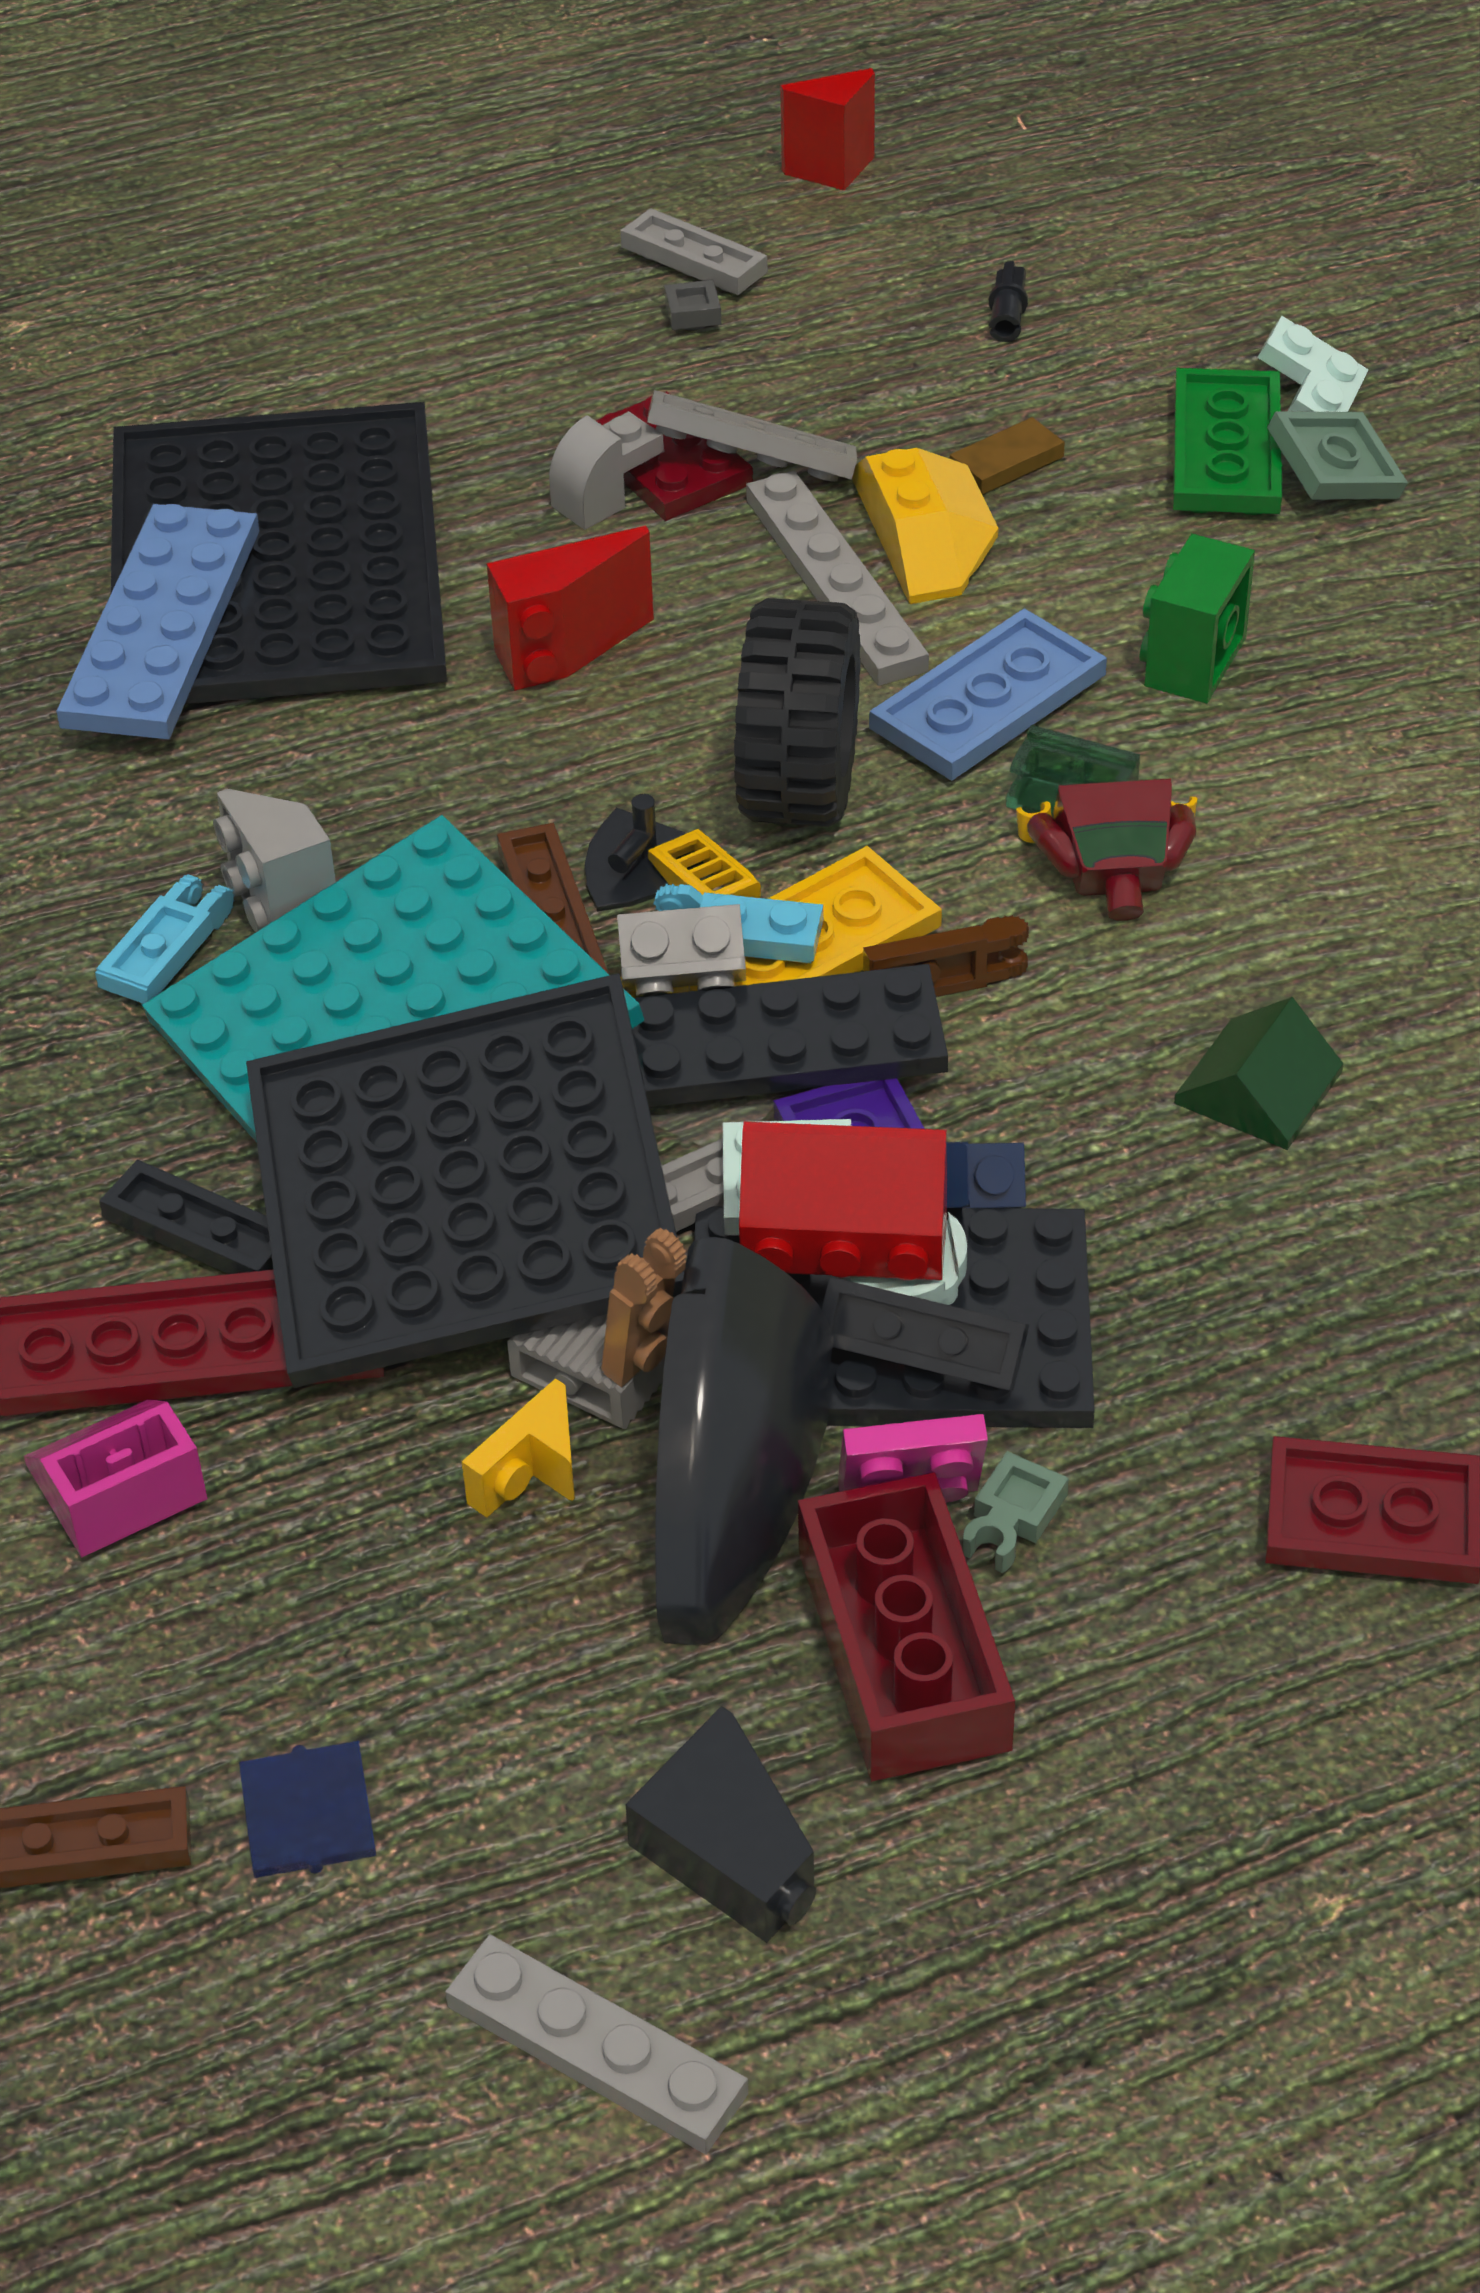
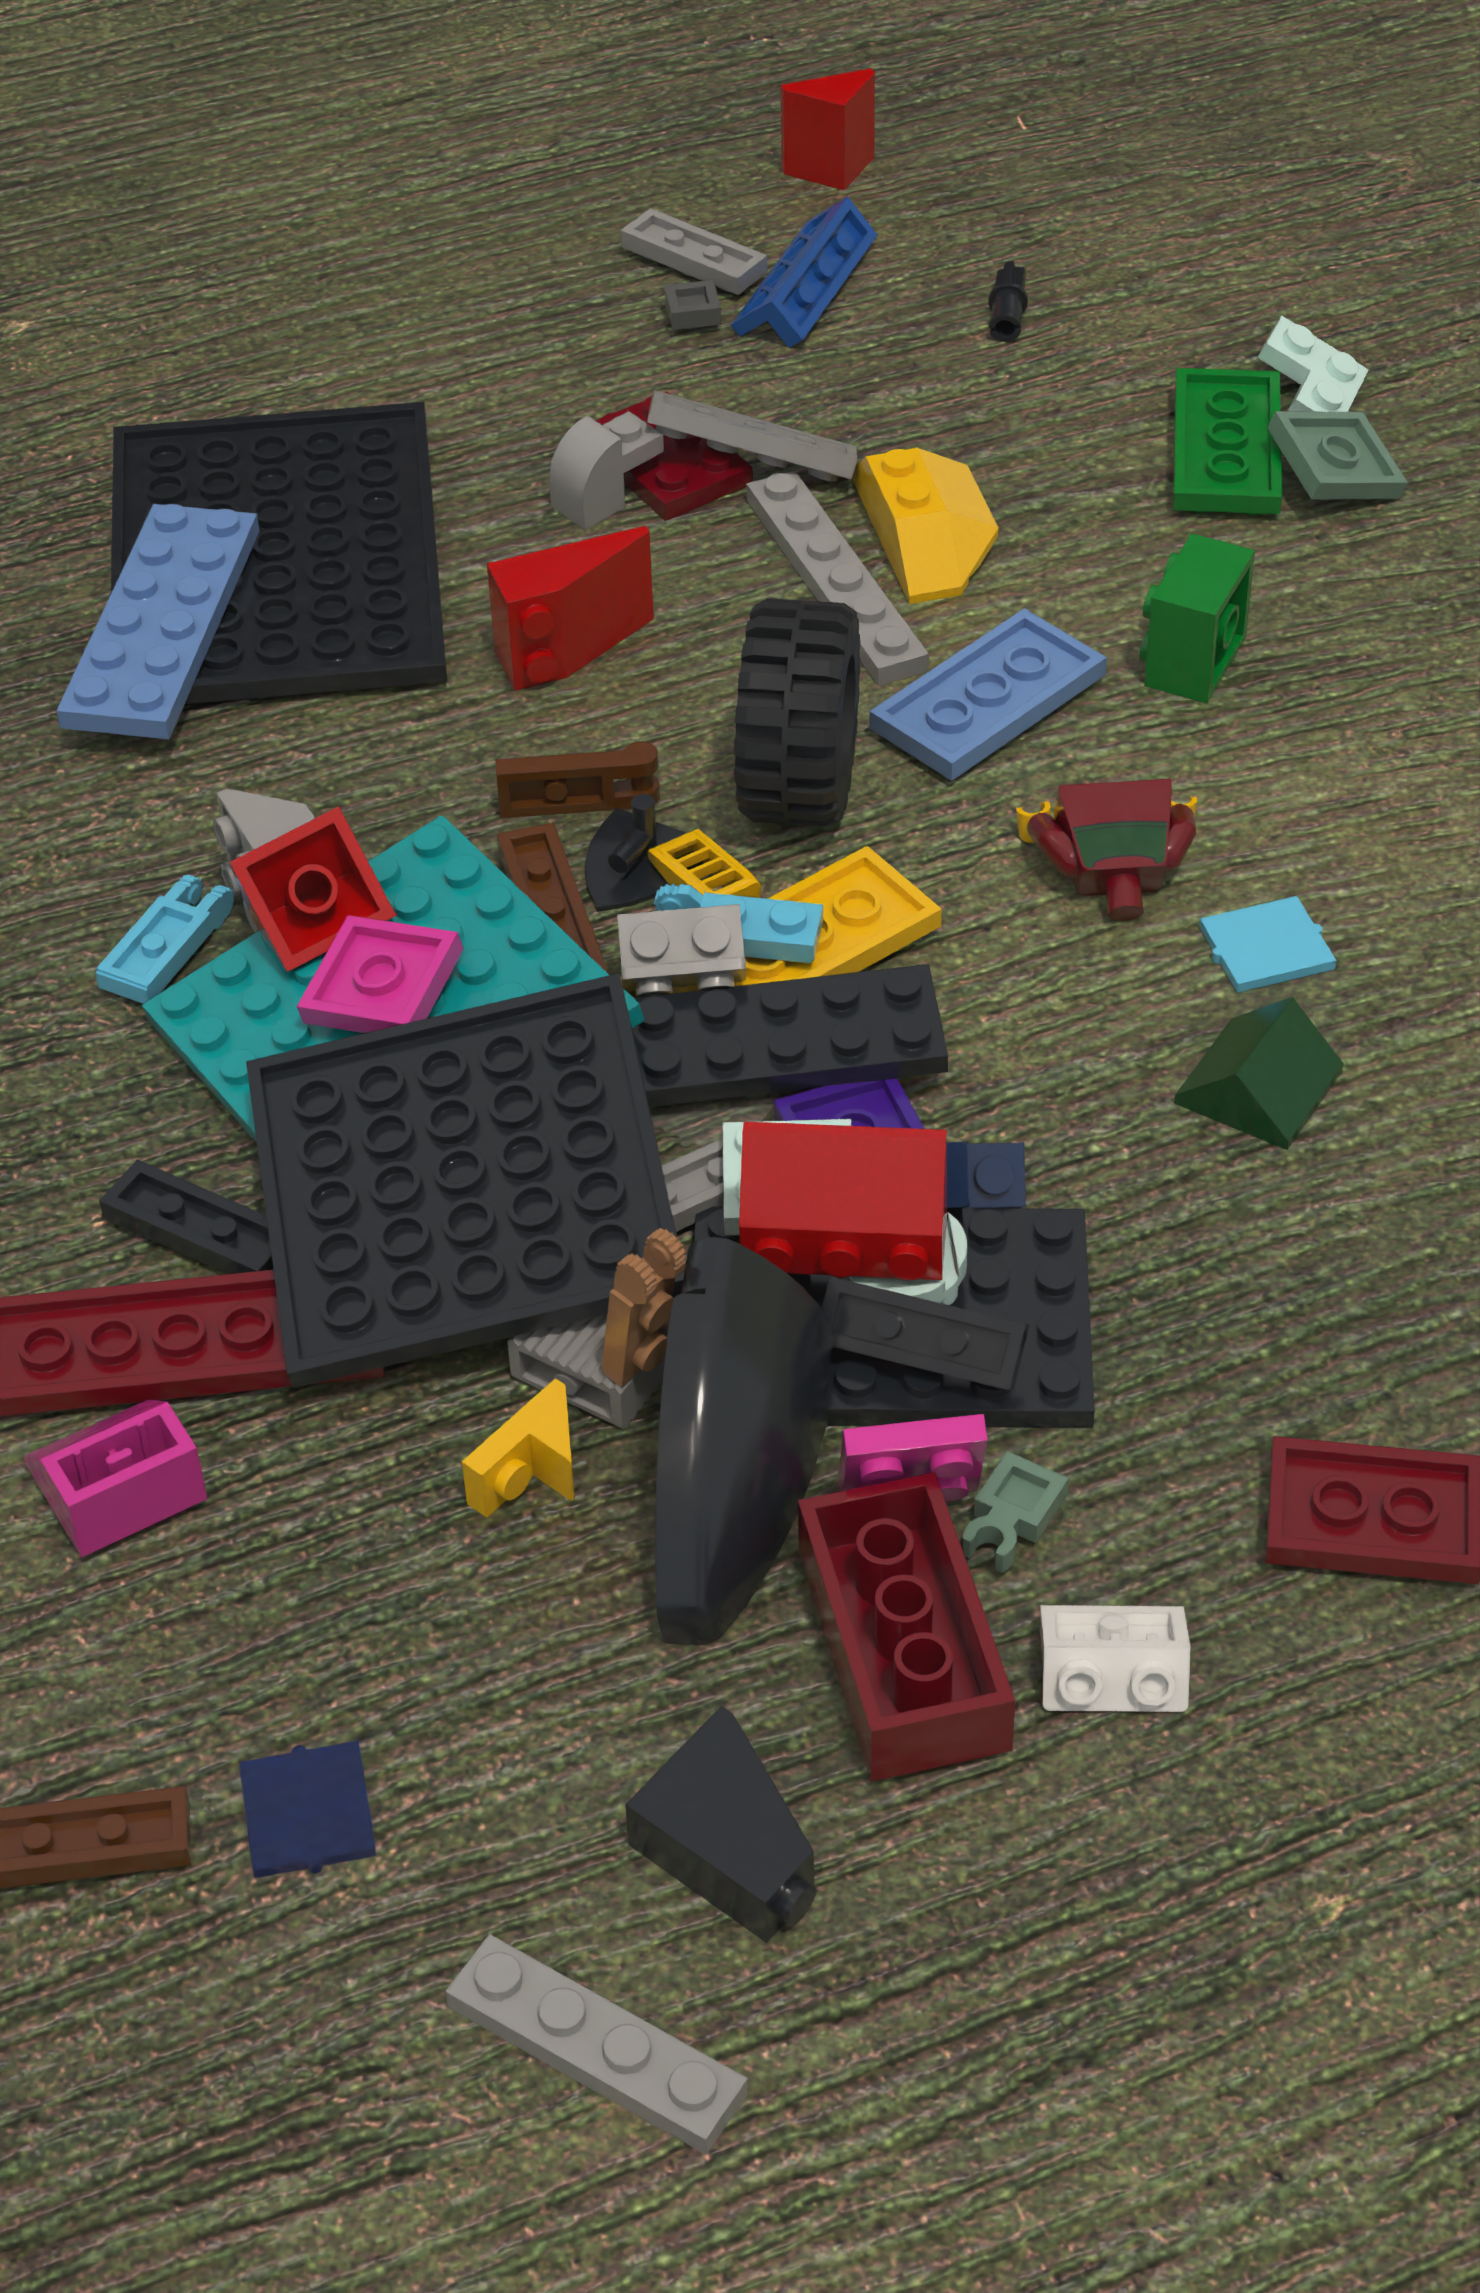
(307, 886): none -> red slope
(379, 975): none -> dark pink plate
(576, 781): none -> reddish brown plate
(808, 273): none -> blue fence
(959, 957): reddish brown hinge -> none
(1010, 454): pearl gold tile -> none
(1061, 759): clear green hinge -> none
(1115, 1658): none -> white bracket
(1267, 944): none -> medium azure piece

